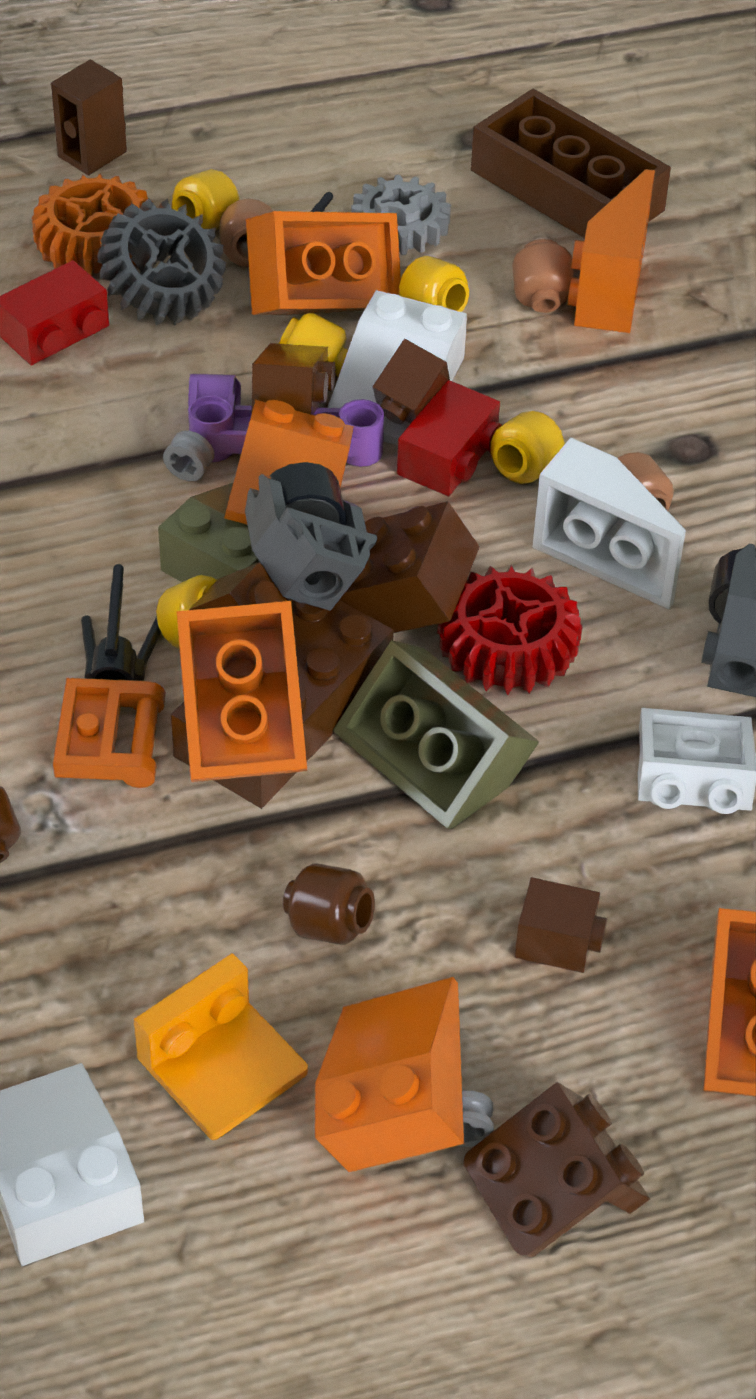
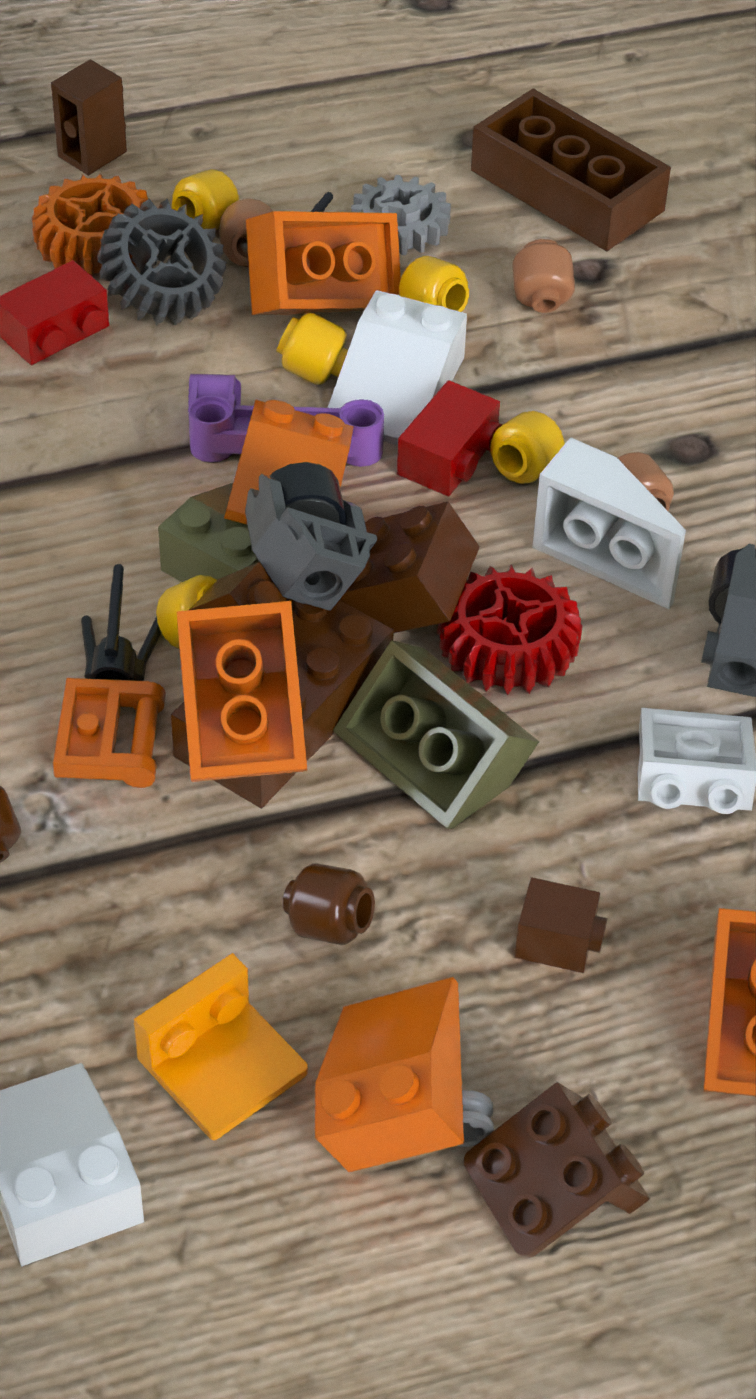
(188, 455): light grey bush -> none
(293, 375): reddish brown brick -> none
(409, 382): reddish brown brick -> none
(612, 259): orange slope -> none

